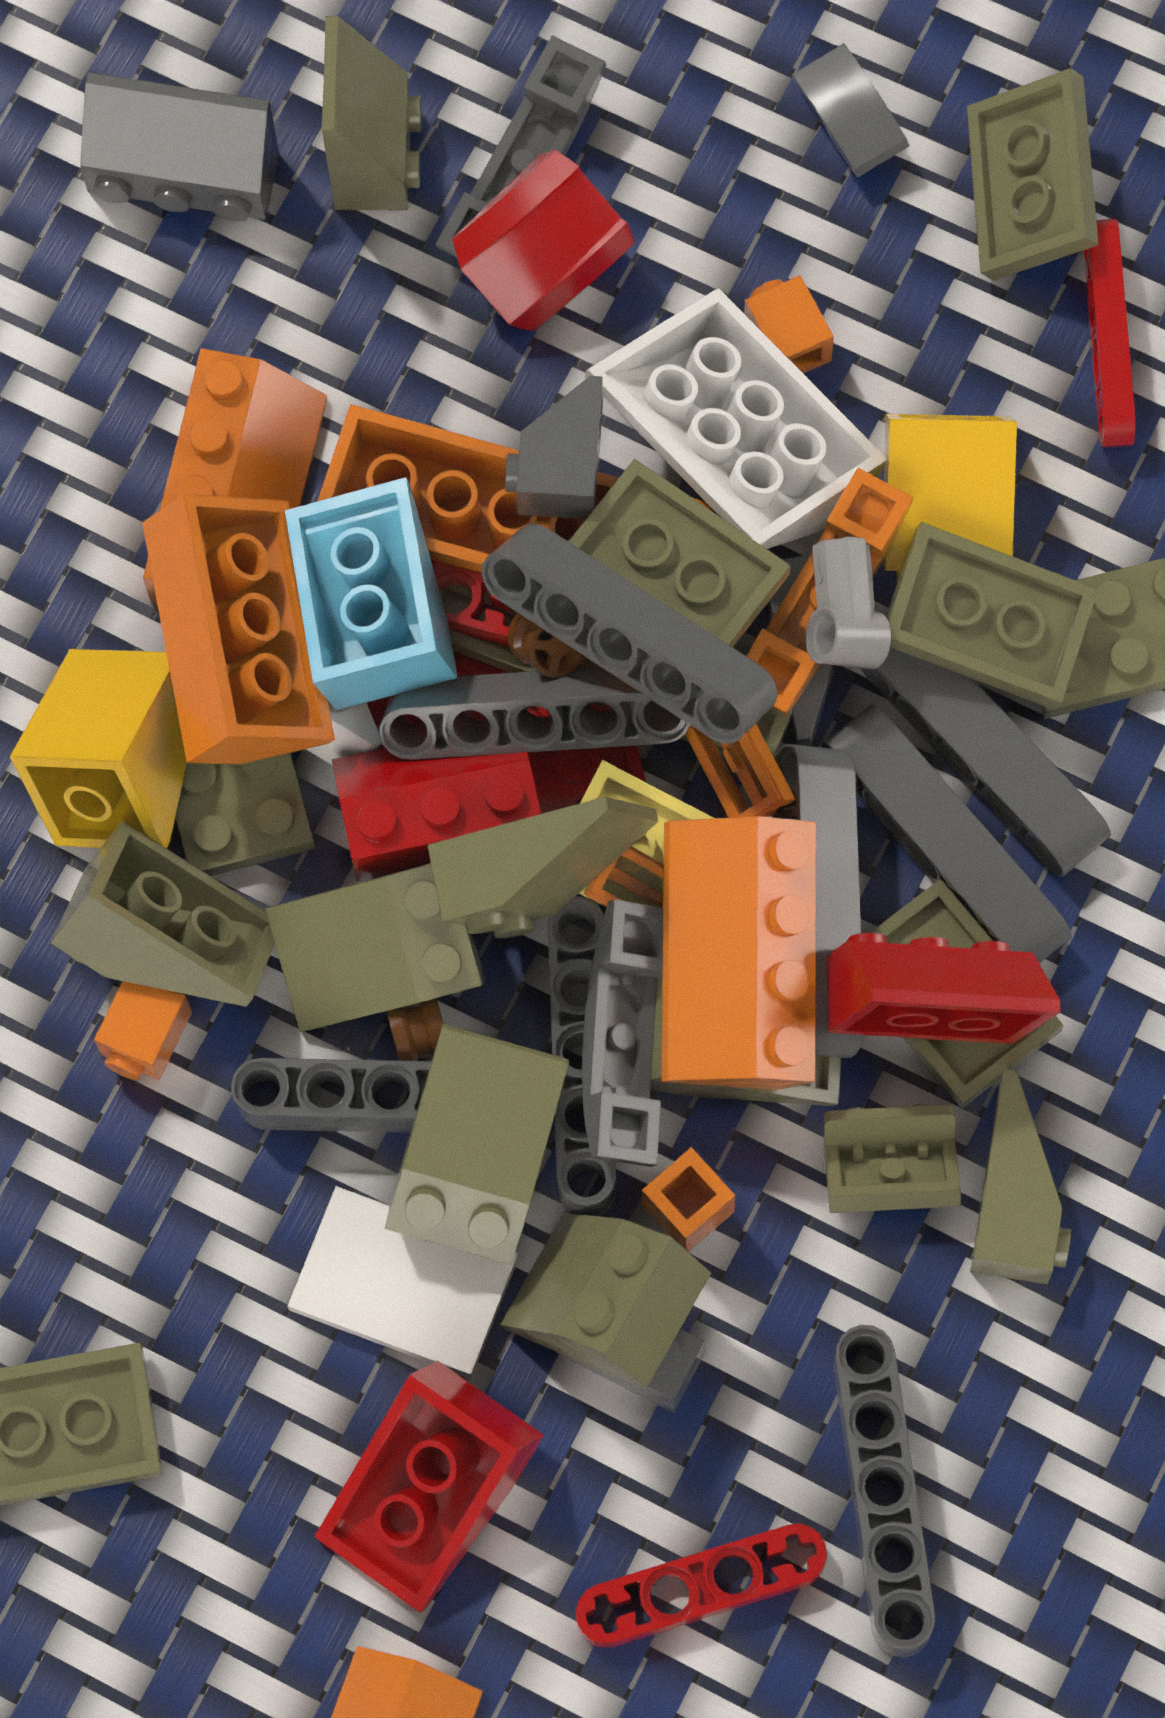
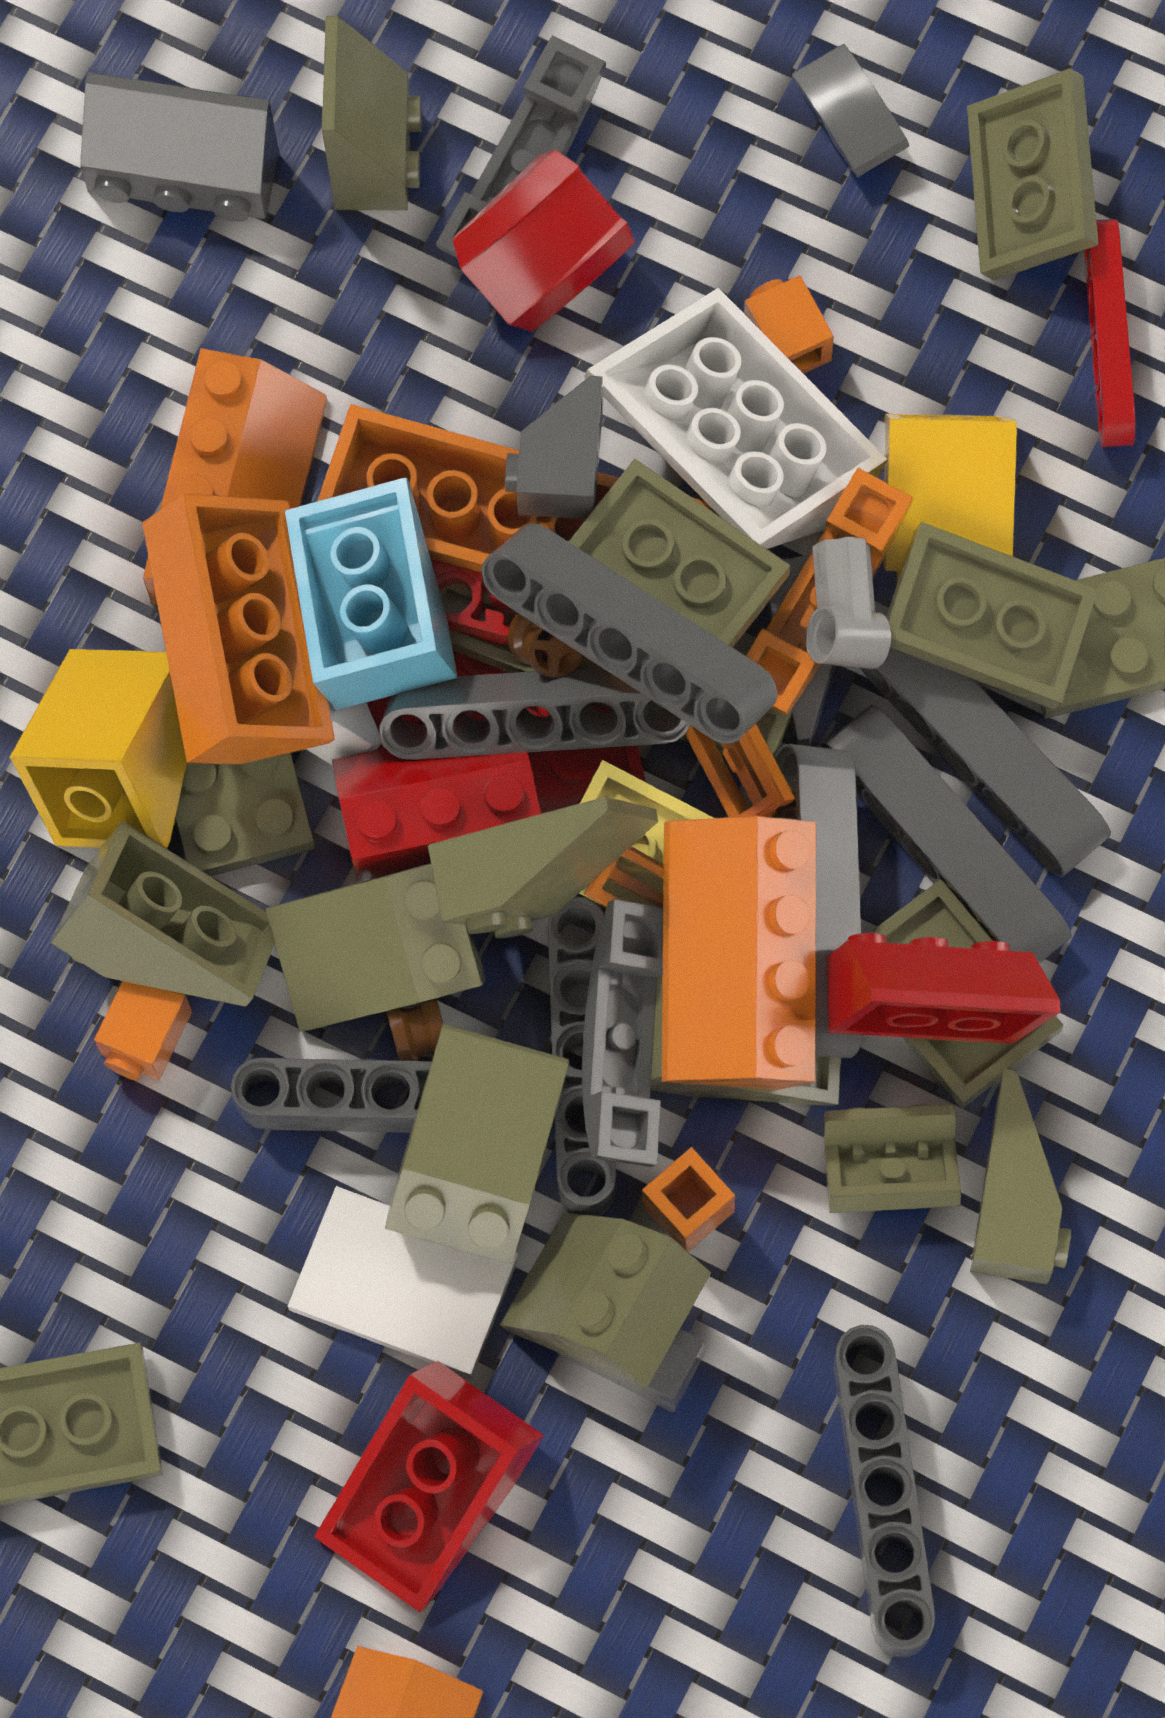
(698, 1575): red beam -> none

